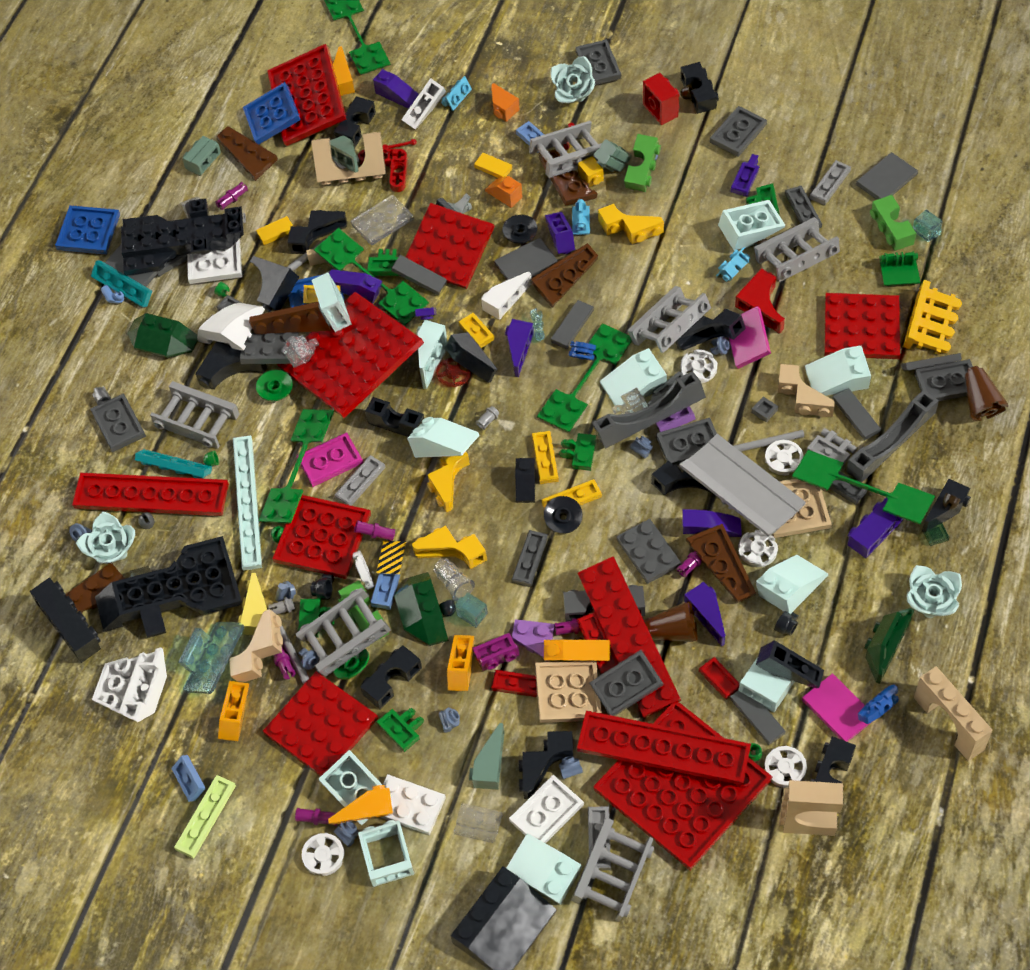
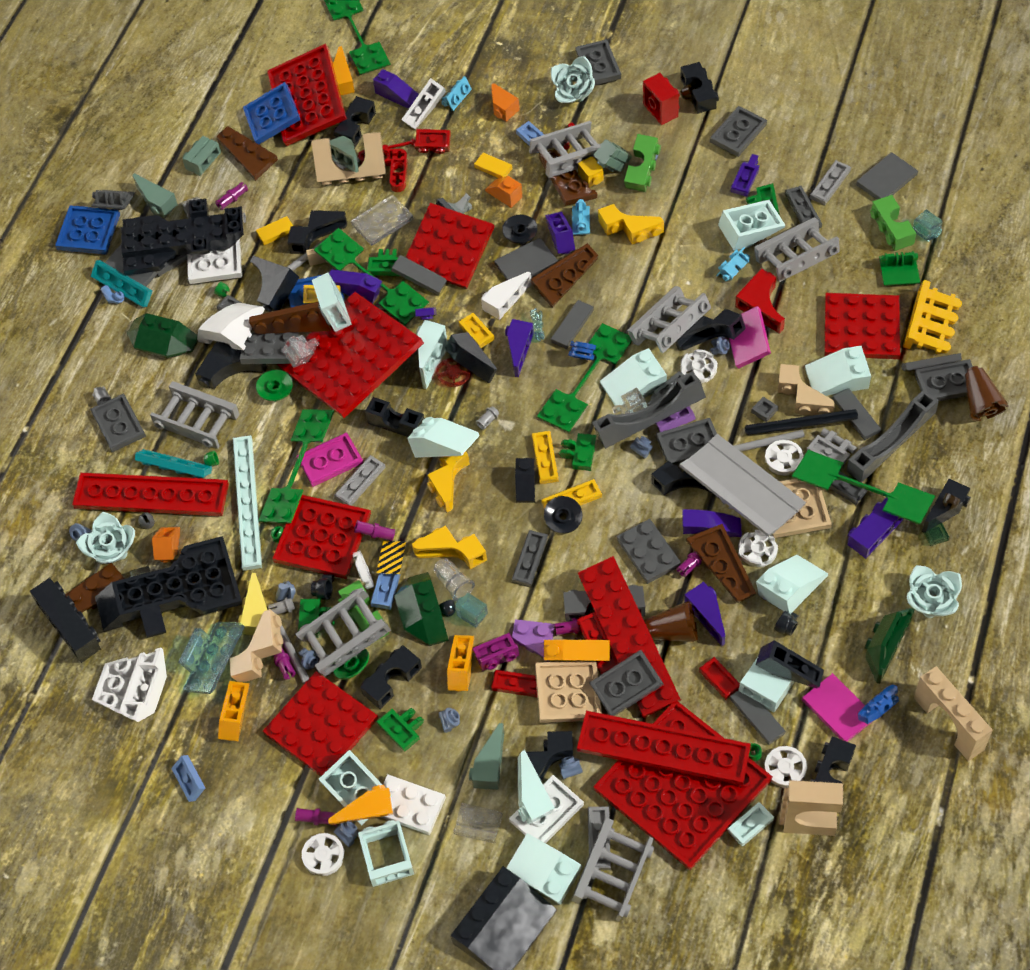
(112, 199): none -> dark grey hinge
(157, 198): none -> sand green slope
(166, 543): none -> orange slope
(205, 816): yellowish green plate -> none
(432, 140): none -> red bracket
(532, 796): none -> light aqua slope
(750, 824): none -> light aqua plate
(801, 422): none -> black axle

